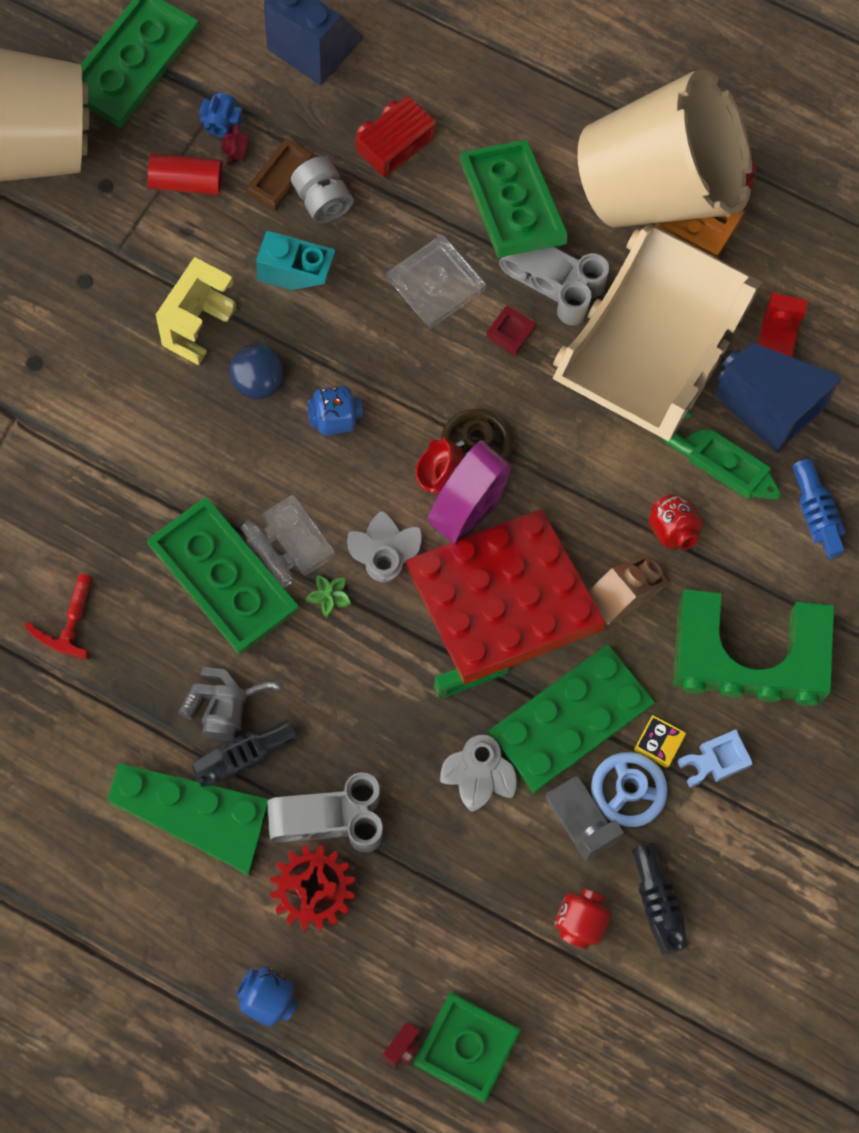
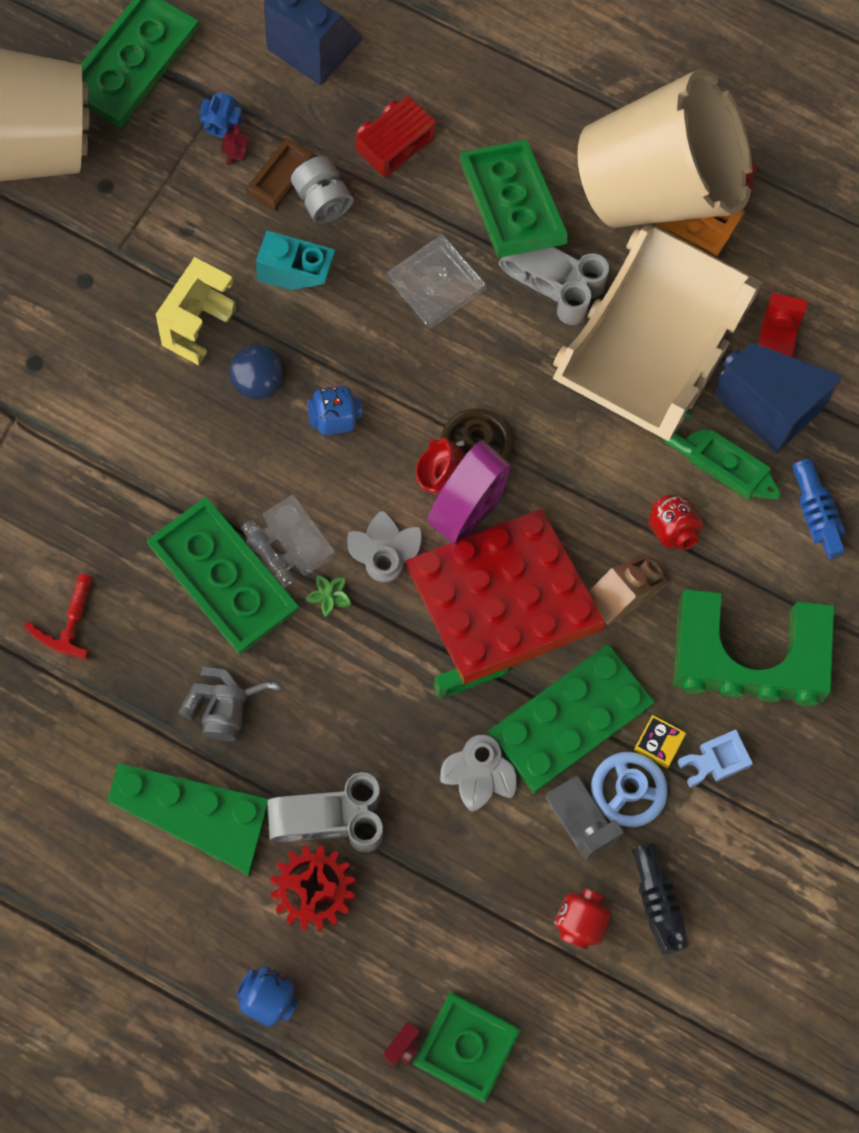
(185, 174): red pin -> none
(243, 753): black hinge -> none
(510, 330): dark red plate -> none

